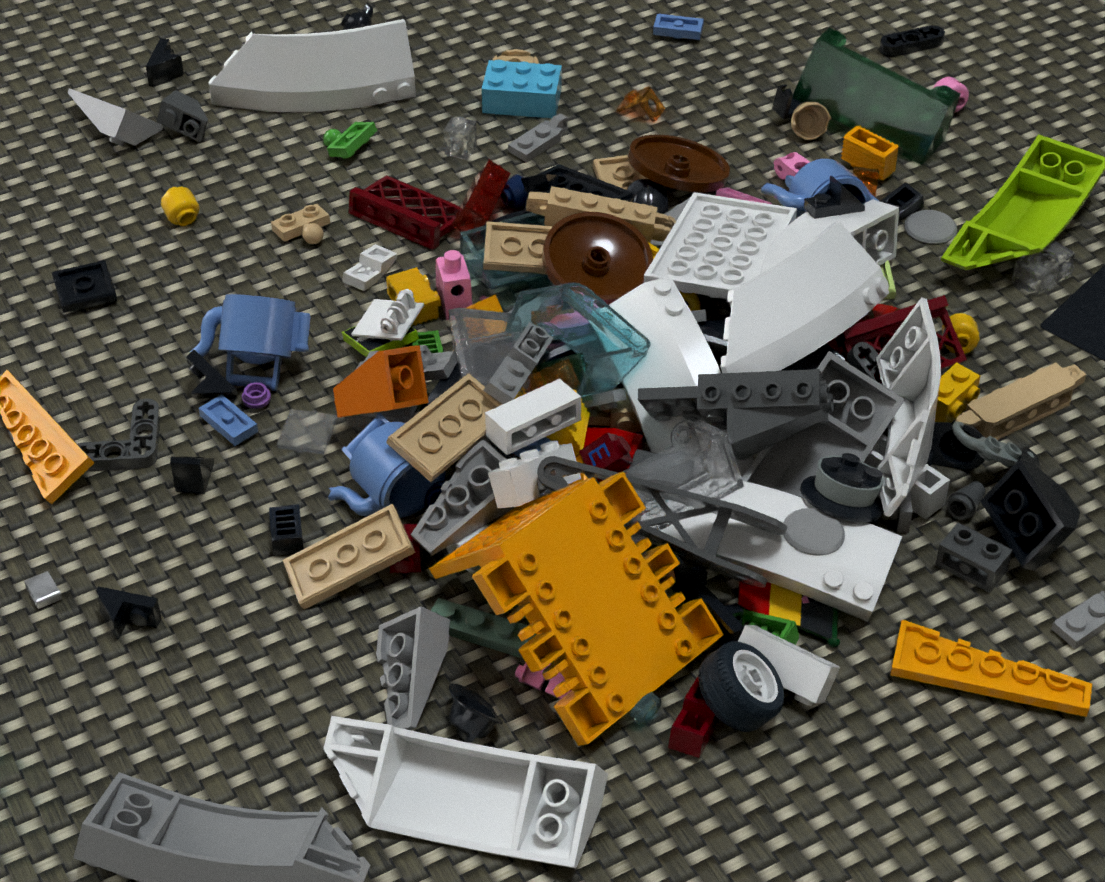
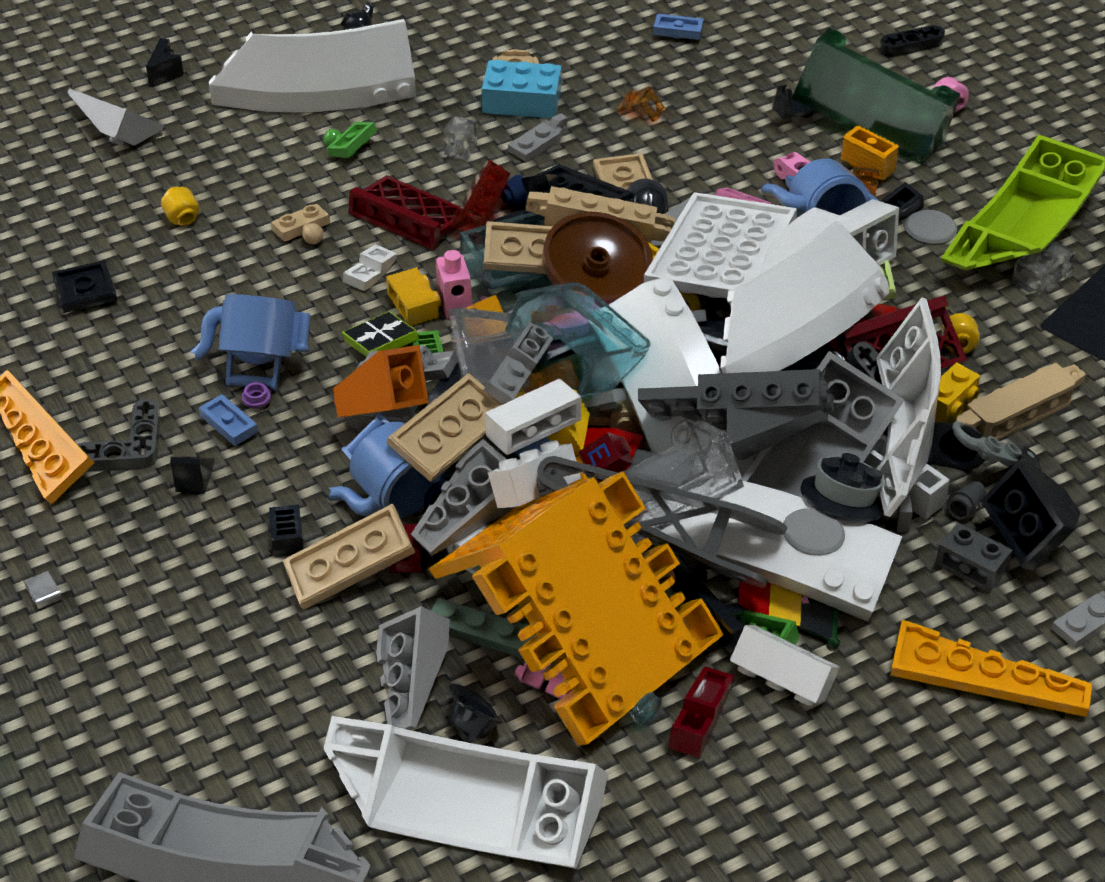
(124, 607): black slope -> none
(183, 115): dark grey slope -> none
(214, 382): black slope -> none
(307, 431): clear piece -> none
(389, 318): white hinge -> none
(678, 163): reddish brown dish -> none
(741, 686): black wheel -> none
(810, 120): tan hair -> none
(838, 202): black slope -> none

